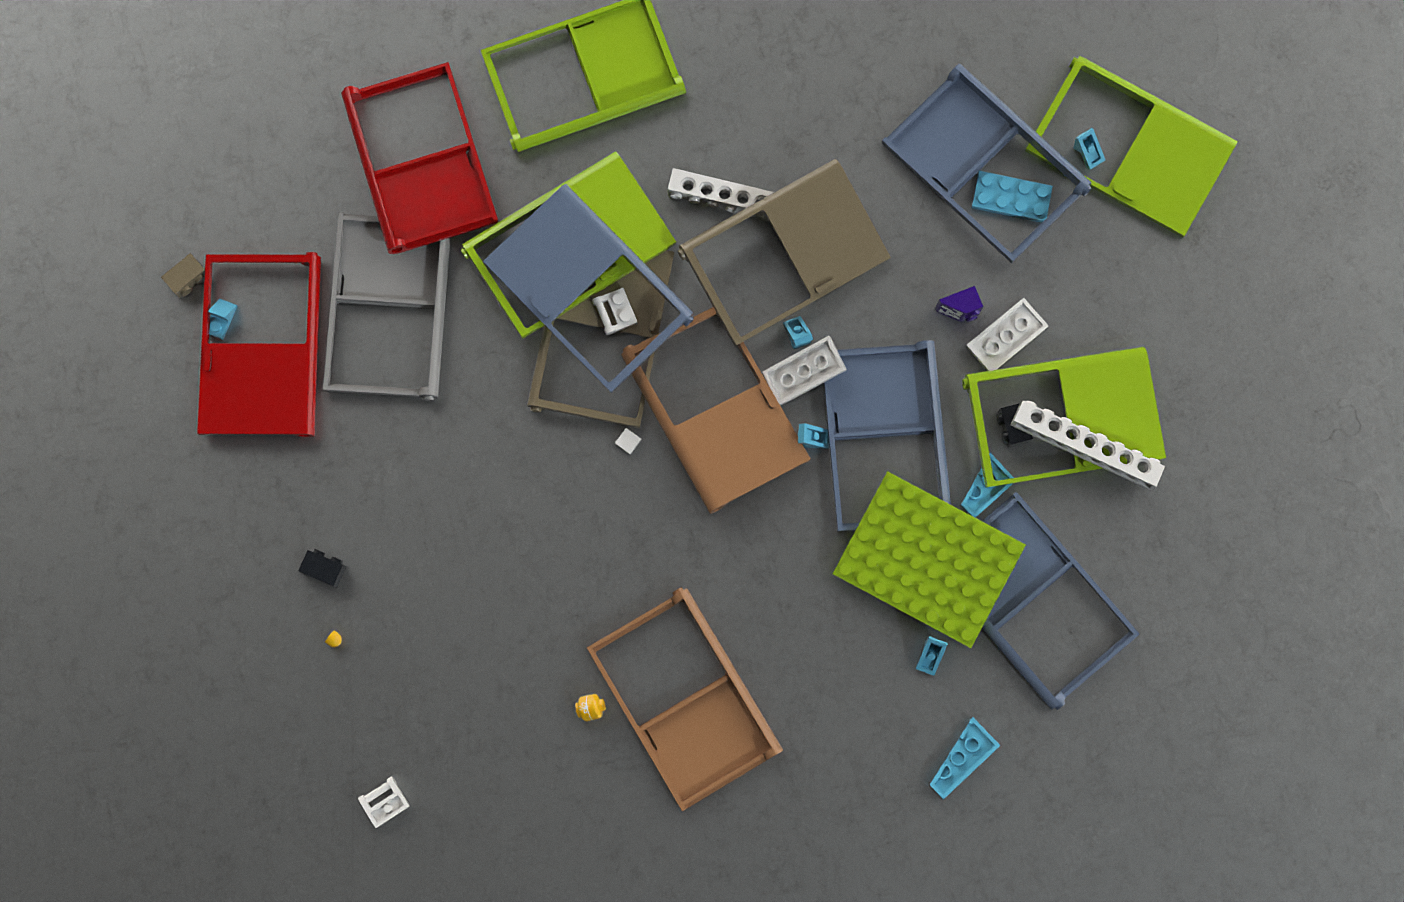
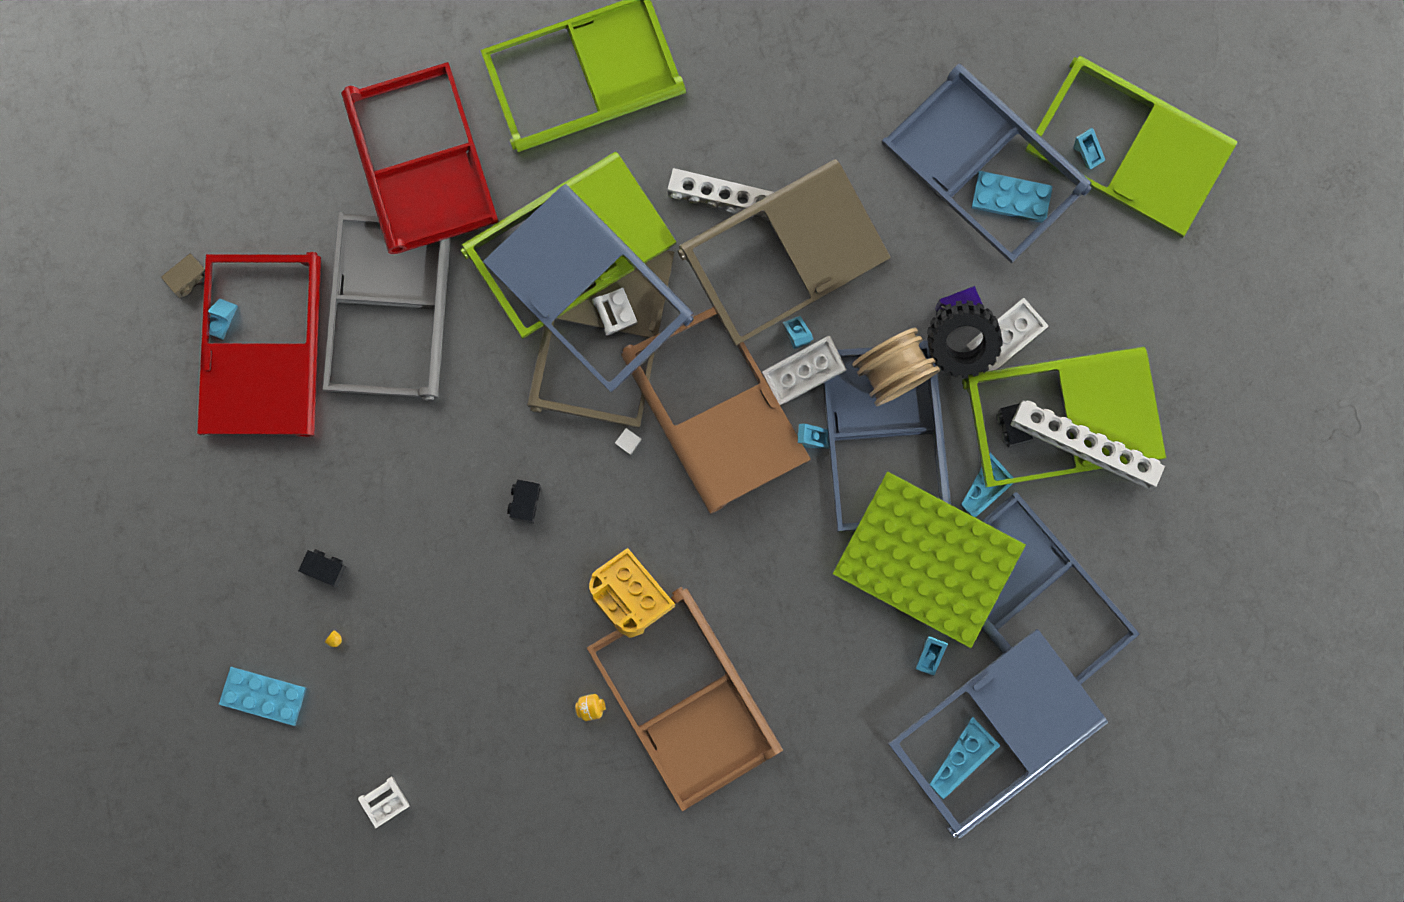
(262, 696): none -> medium azure plate
(524, 501): none -> black brick
(628, 594): none -> yellow plate
(895, 366): none -> tan wheel
(964, 362): none -> black tyre
(1032, 707): none -> sand blue door

